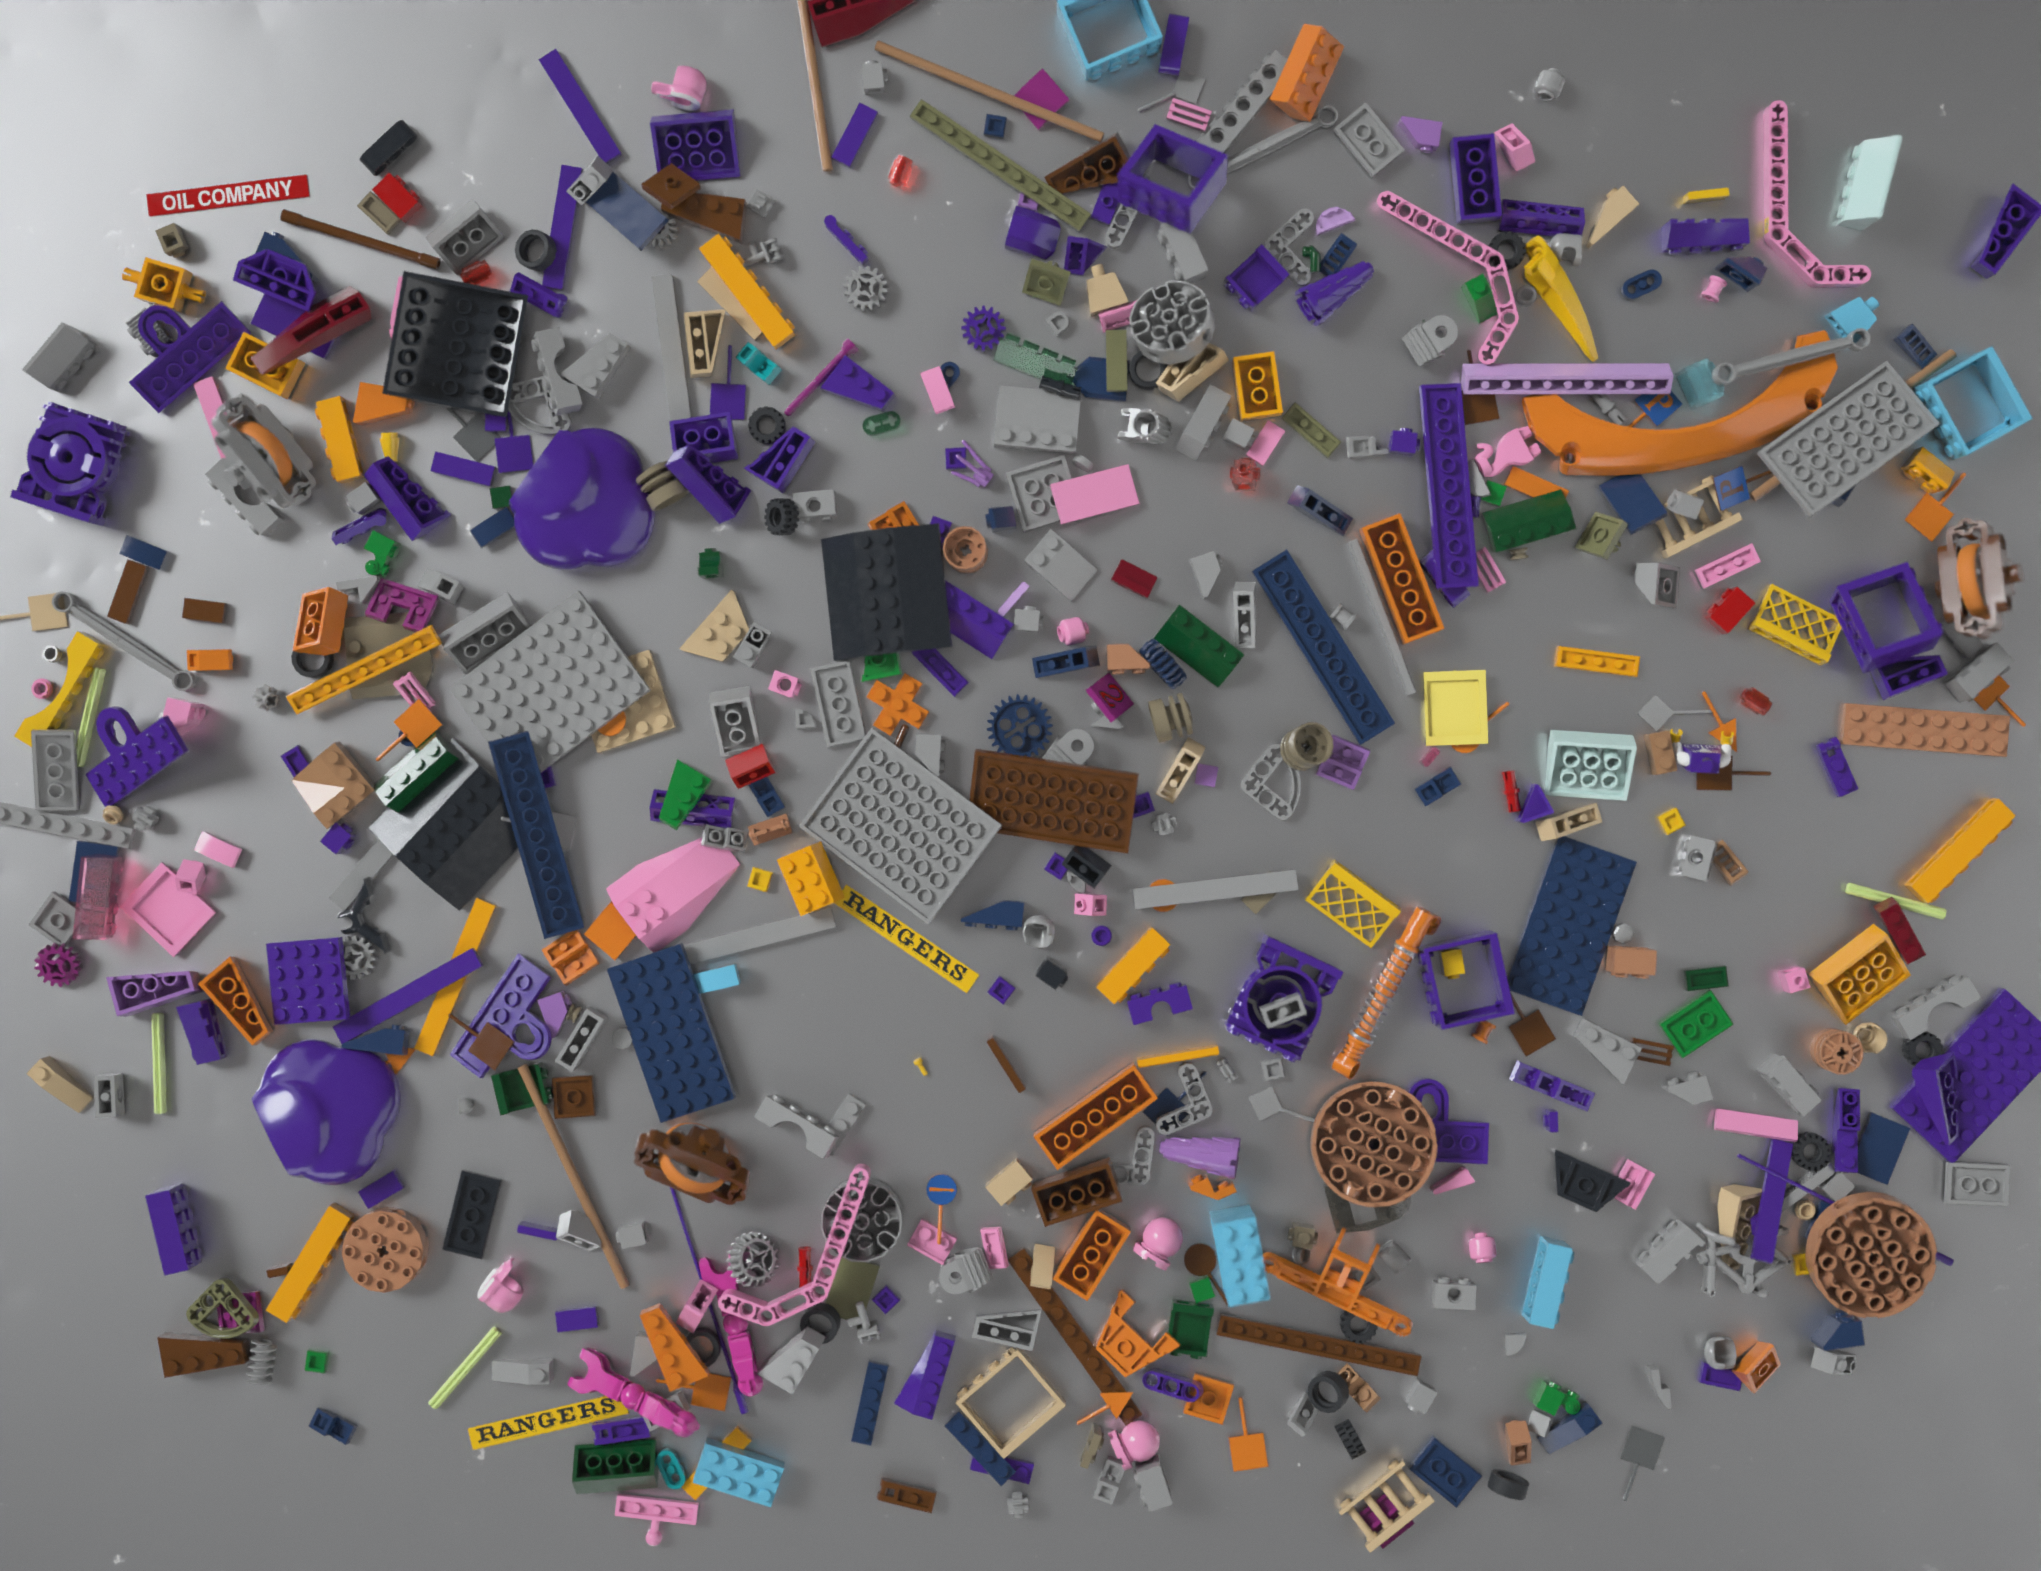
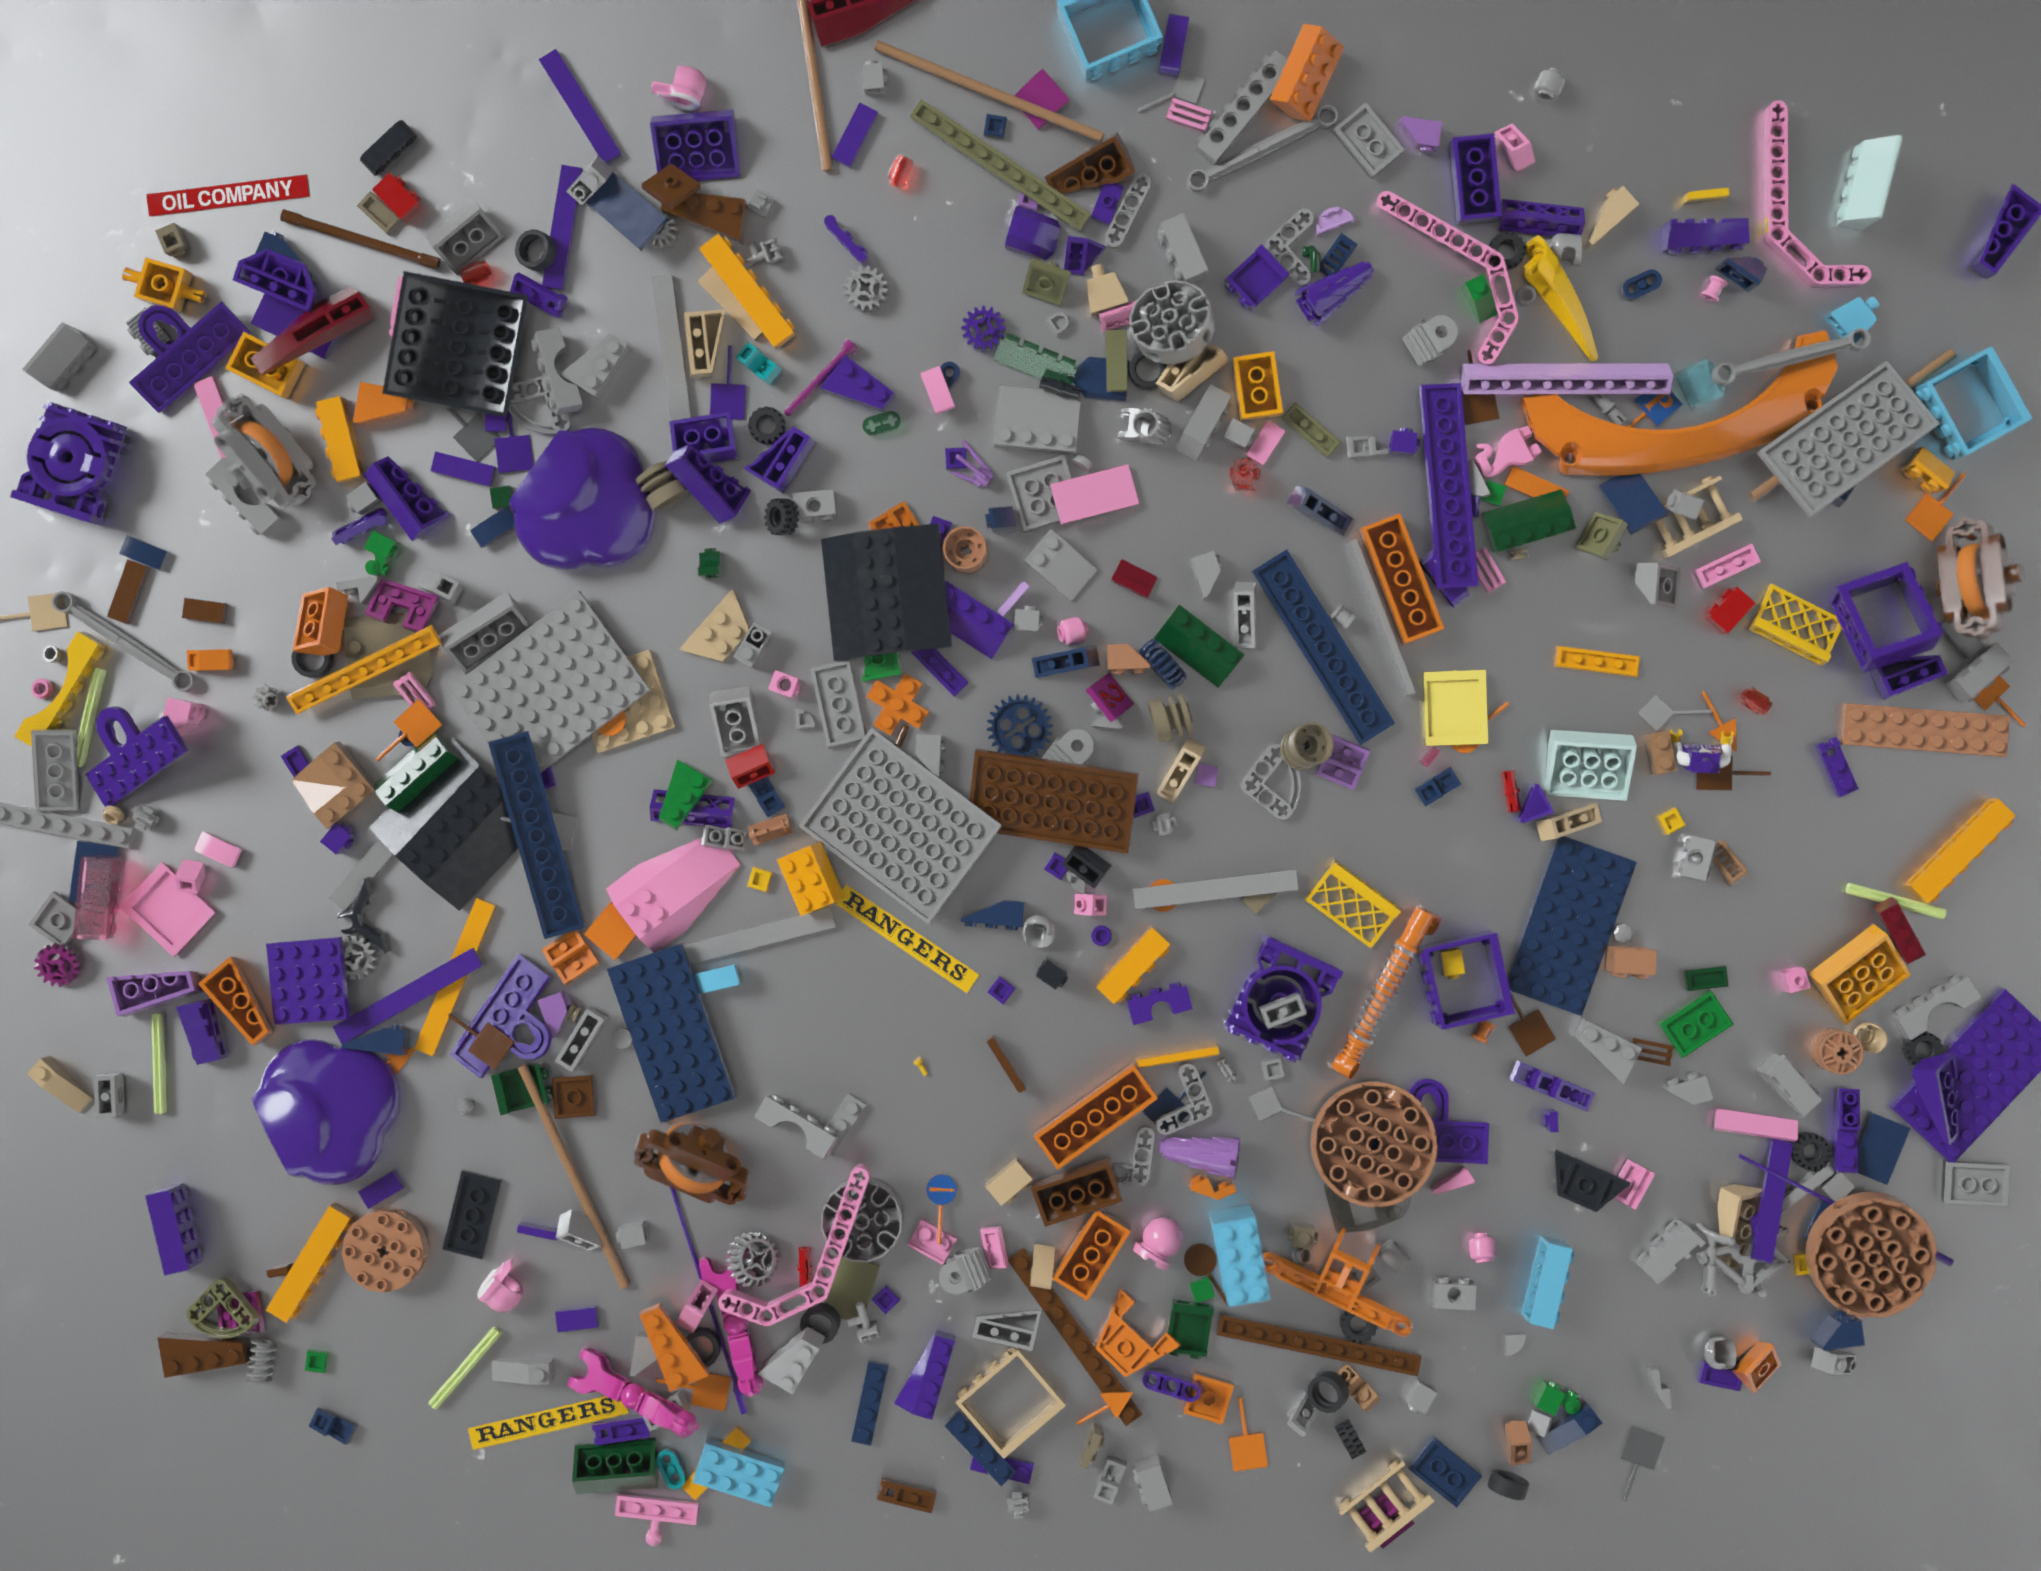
(390, 444): yellow cone -> none
(1136, 1443): bright pink tile -> none
(1183, 155): dark purple window -> none
(1732, 487): blue piece -> none
(1805, 1209): tan plate -> none
(1905, 346): dark blue slope -> none

